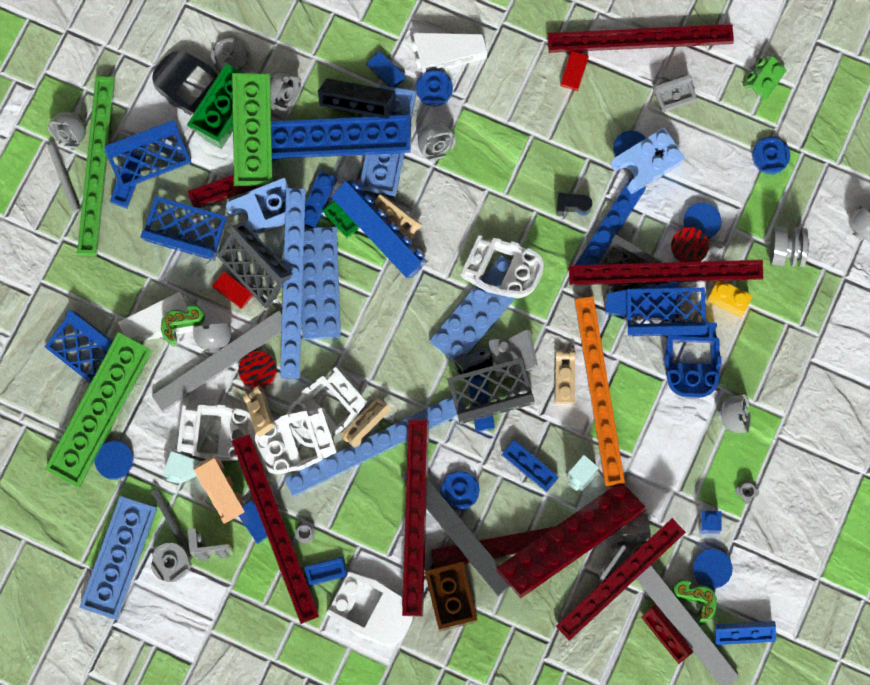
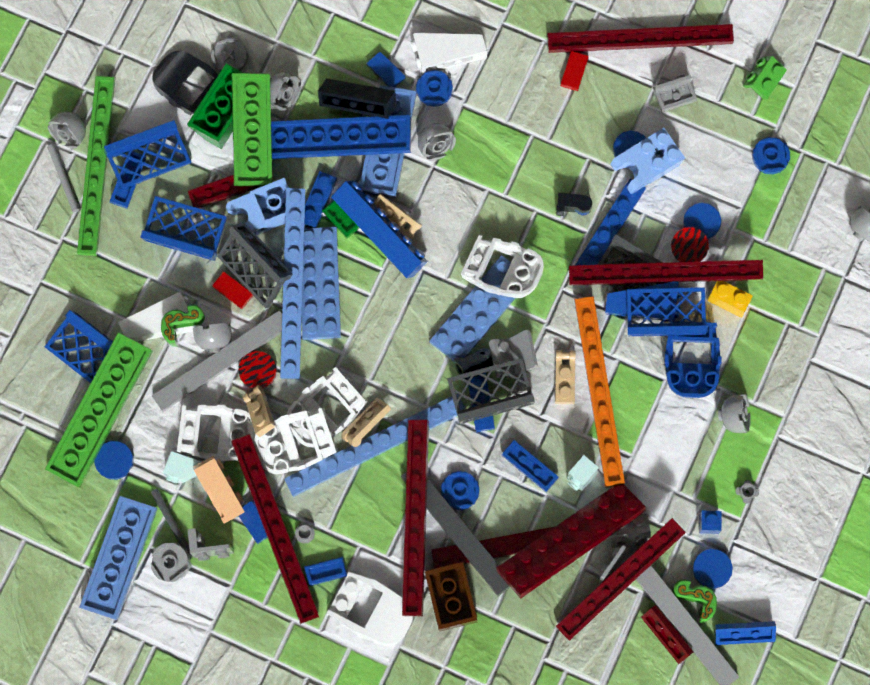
(792, 247): light grey wheel -> none

